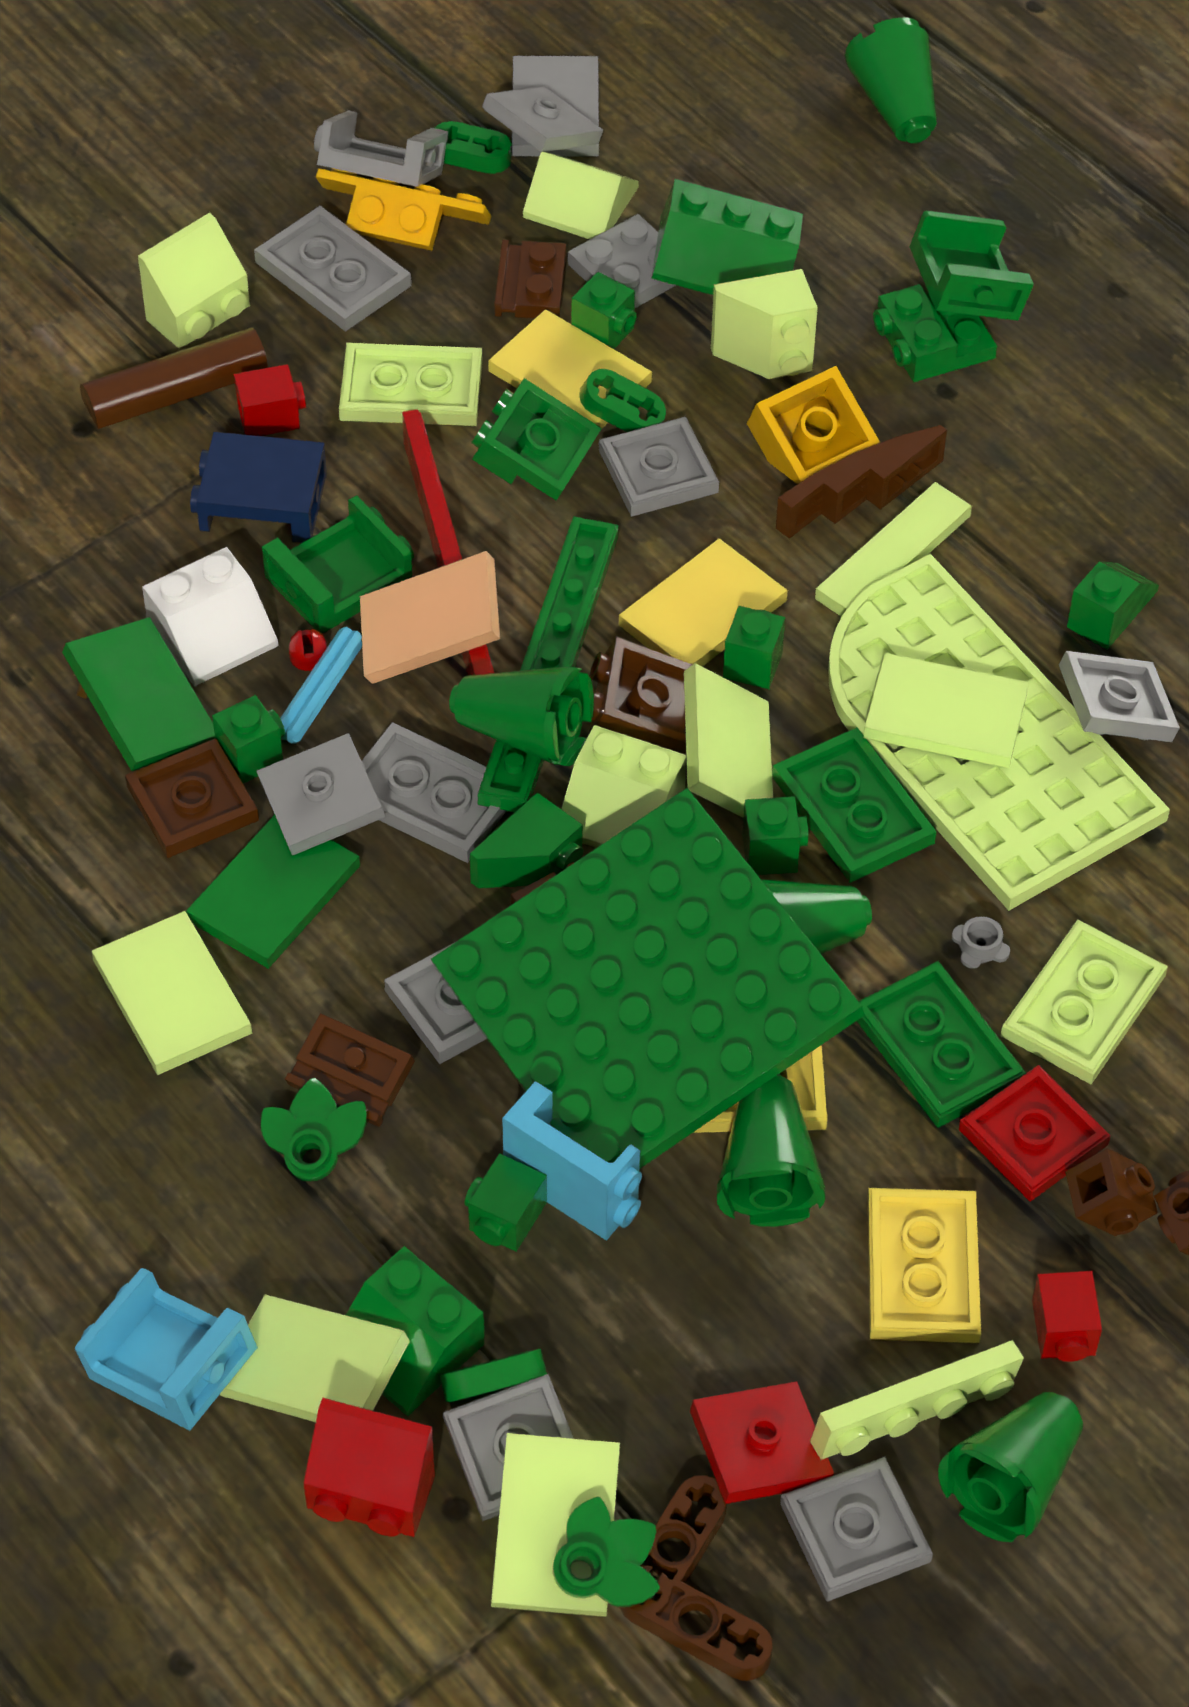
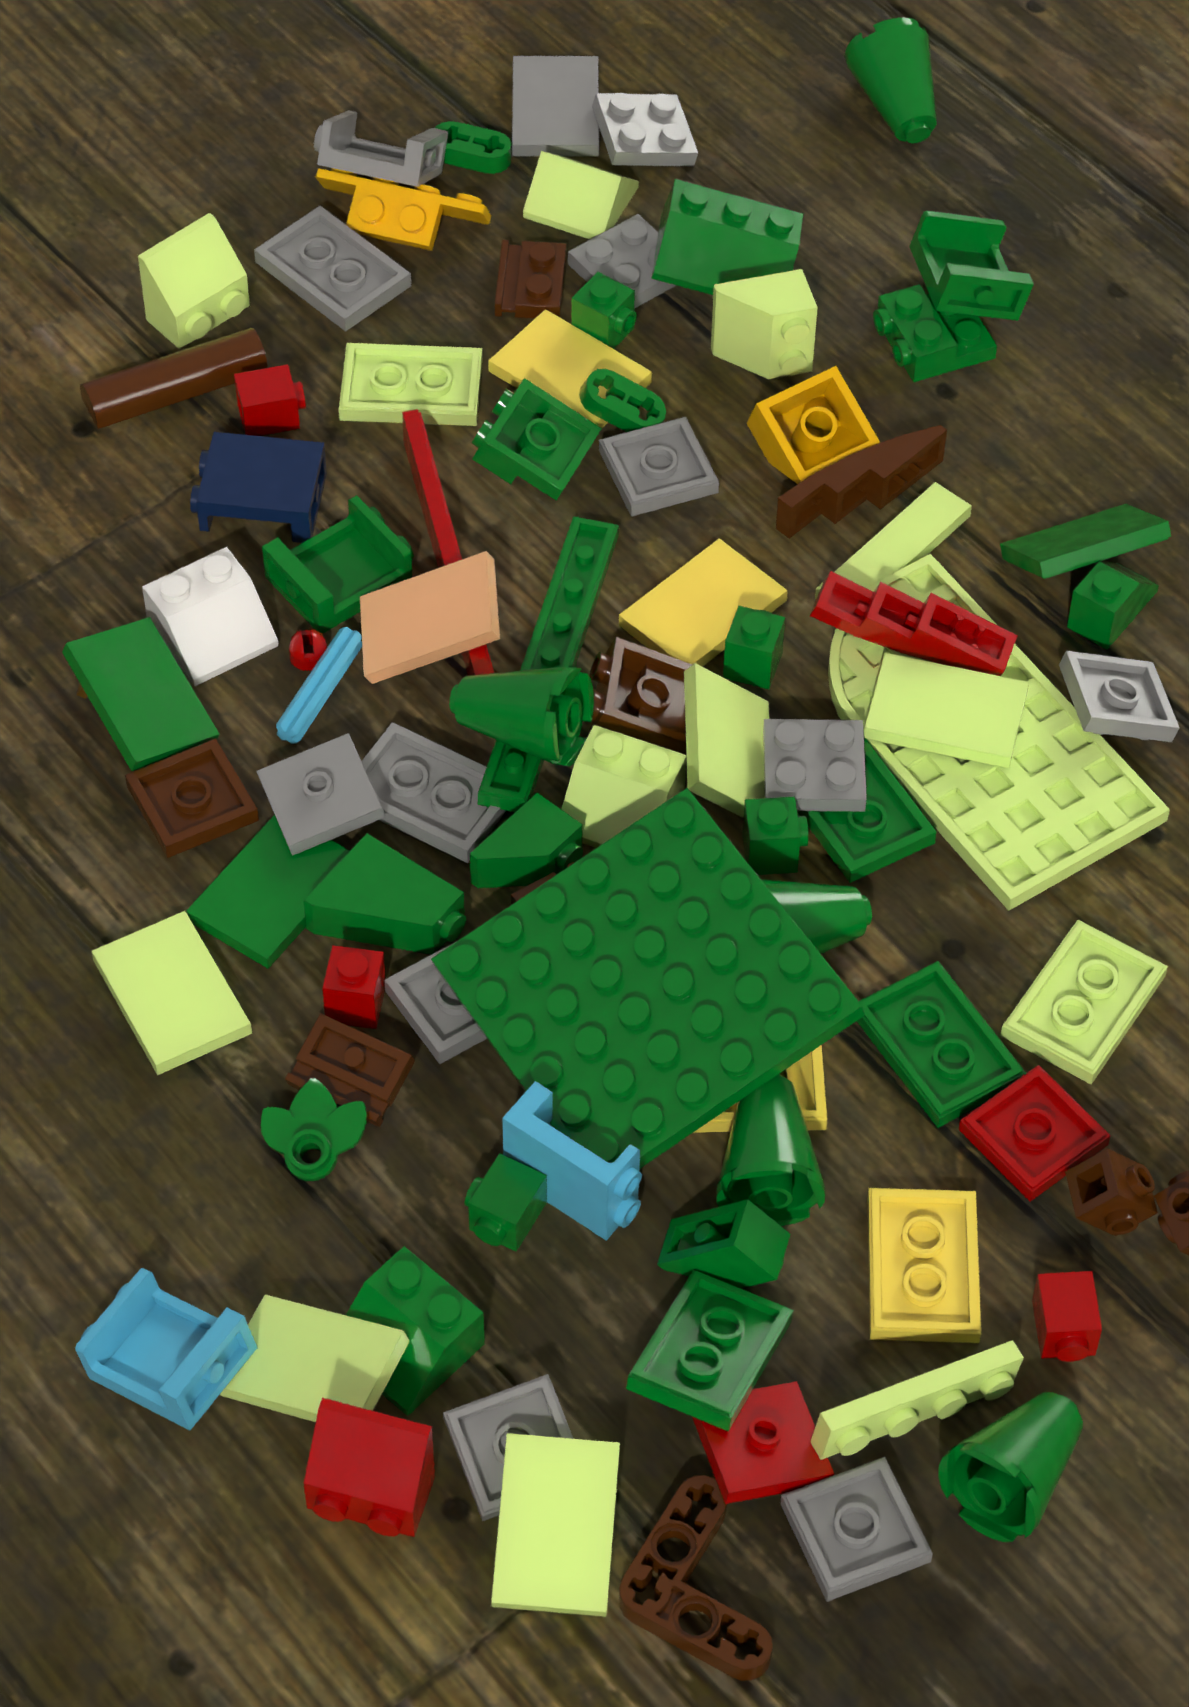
(249, 736): green brick -> none
(354, 986): none -> red brick
(385, 901): none -> green slope
(493, 1375): green beam -> none
(542, 119): light grey plate -> none
(613, 1553): green plate -> none
(644, 129): none -> light grey plate
(710, 1350): none -> green tile
(727, 1243): none -> green slope
(815, 763): none -> light grey plate
(918, 629): none -> red slope
(984, 931): light grey plate -> none
(1085, 541): none -> green tile

